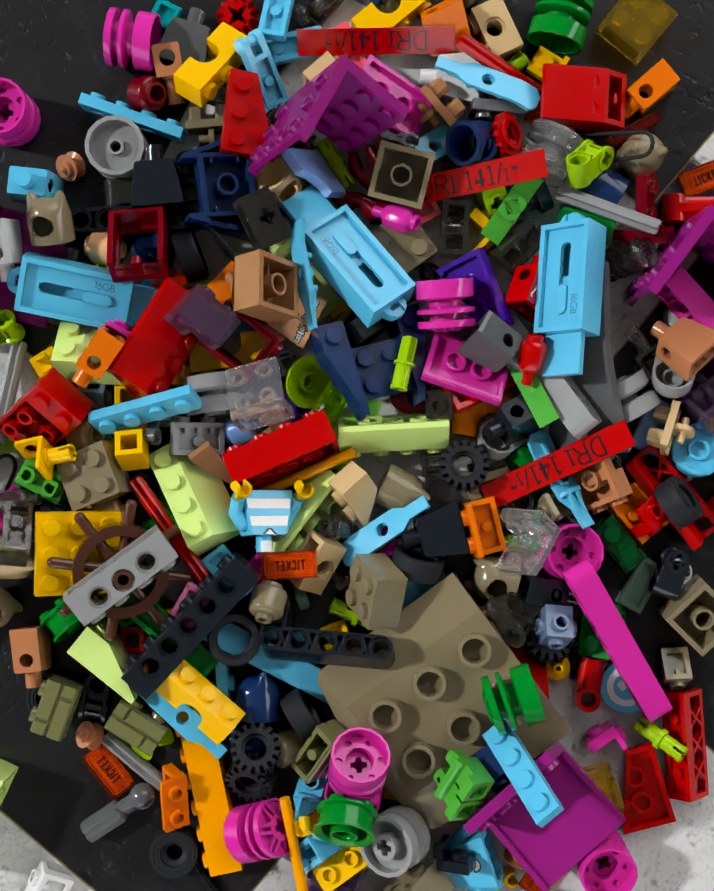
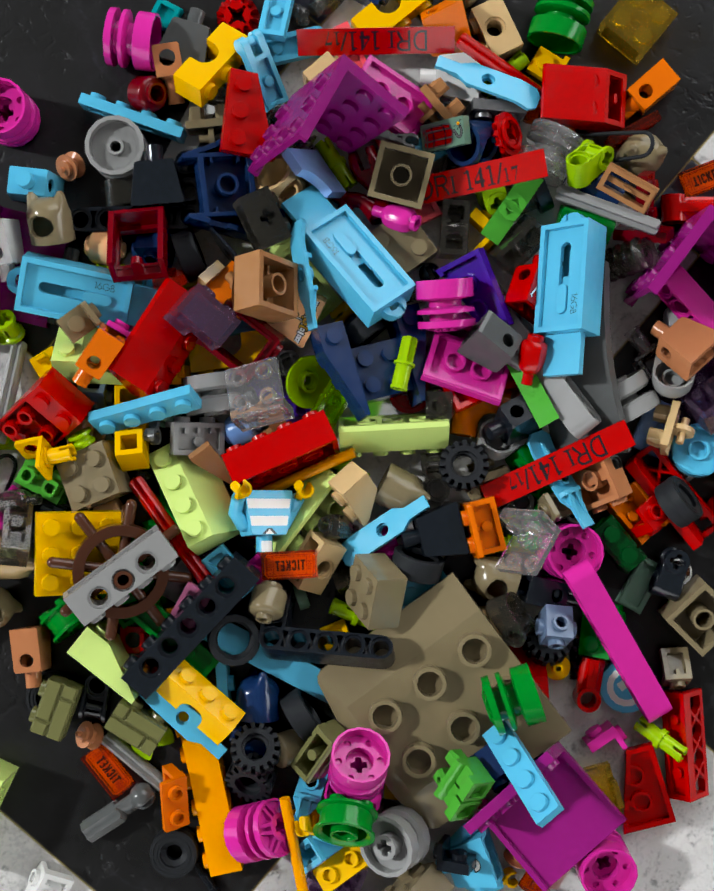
(80, 321): none -> dark tan bracket
(82, 438): none -> lime bush
(210, 273): none -> tan tile
(446, 134): none -> tile
(632, 178): none -> medium nougat tile

